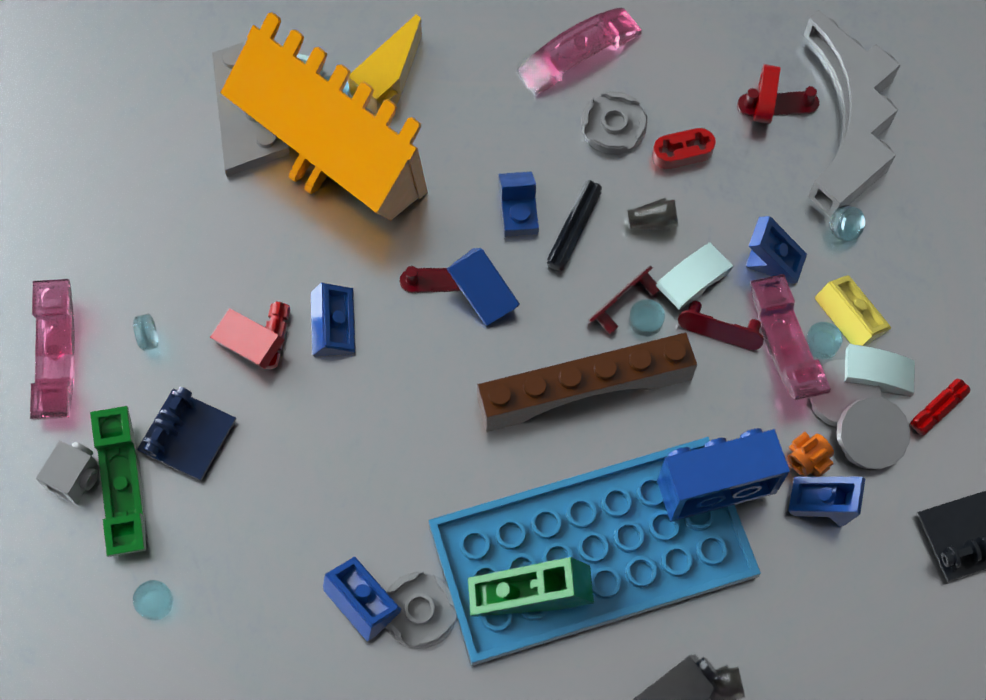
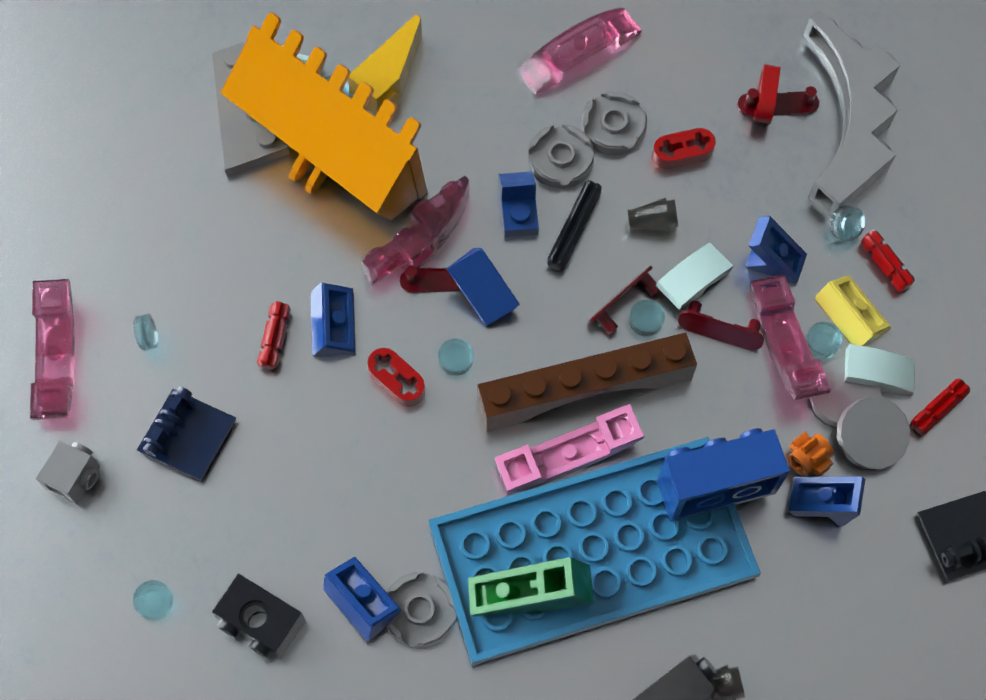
(120, 481): green slope -> none
(246, 598): none -> black brick
(247, 338): tile -> none
(391, 383): none -> red beam
(430, 228): none -> clear pink slope
(455, 357): none -> clear light blue tile
(561, 156): none -> light grey tile
(571, 451): none -> bright pink slope
(887, 260): none -> red axle

